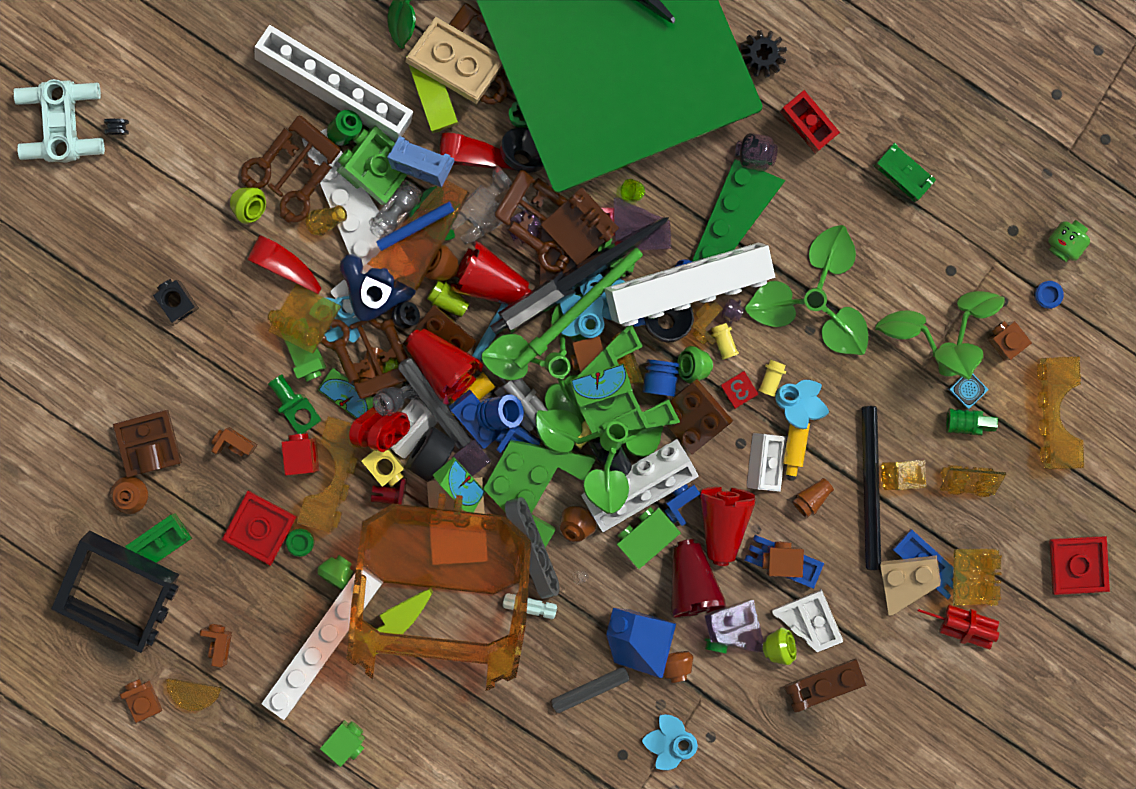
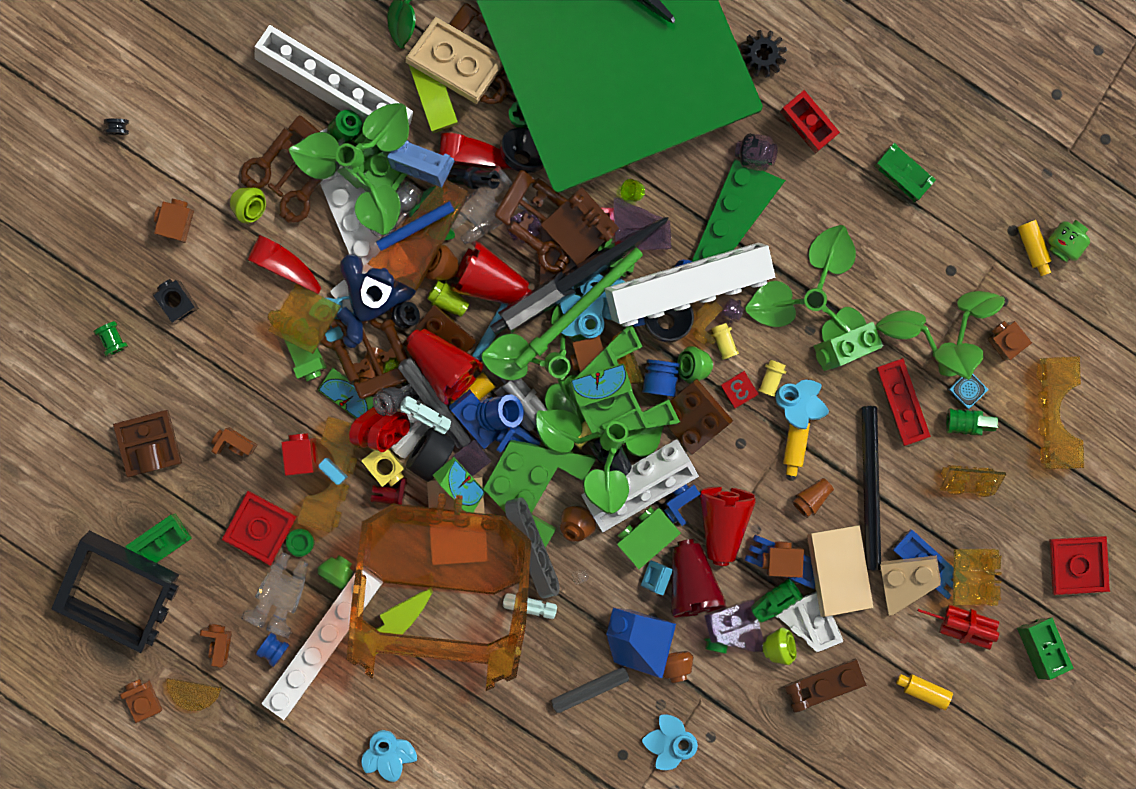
(59, 121): light aqua piece -> none
(110, 338): none -> green bush
(136, 497): dark orange cone -> none
(173, 220): none -> dark orange brick
(272, 649): none -> blue wheel
(281, 592): none -> clear piece
(292, 403): green bracket -> none
(320, 152): none -> bright green plant
(323, 220): clear yellow cone -> none
(332, 471): none -> medium azure tile
(344, 743): bright green brick -> none
(354, 328): none -> dark blue arm
(389, 759): none -> medium azure plate
(425, 415): none -> light aqua axle
(474, 178): none -> black pin
(656, 577): none -> medium azure tile
(766, 462): white slope -> none
(776, 601): none -> green hinge
(840, 571): none -> tan tile
(848, 346): none -> bright green bracket
(903, 402): none -> red plate
(904, 475): clear yellow bracket -> none
(925, 691): none -> yellow cylinder
(1035, 246): none -> yellow cylinder
(1045, 648): none -> green hinge
(1048, 294): blue tile -> none

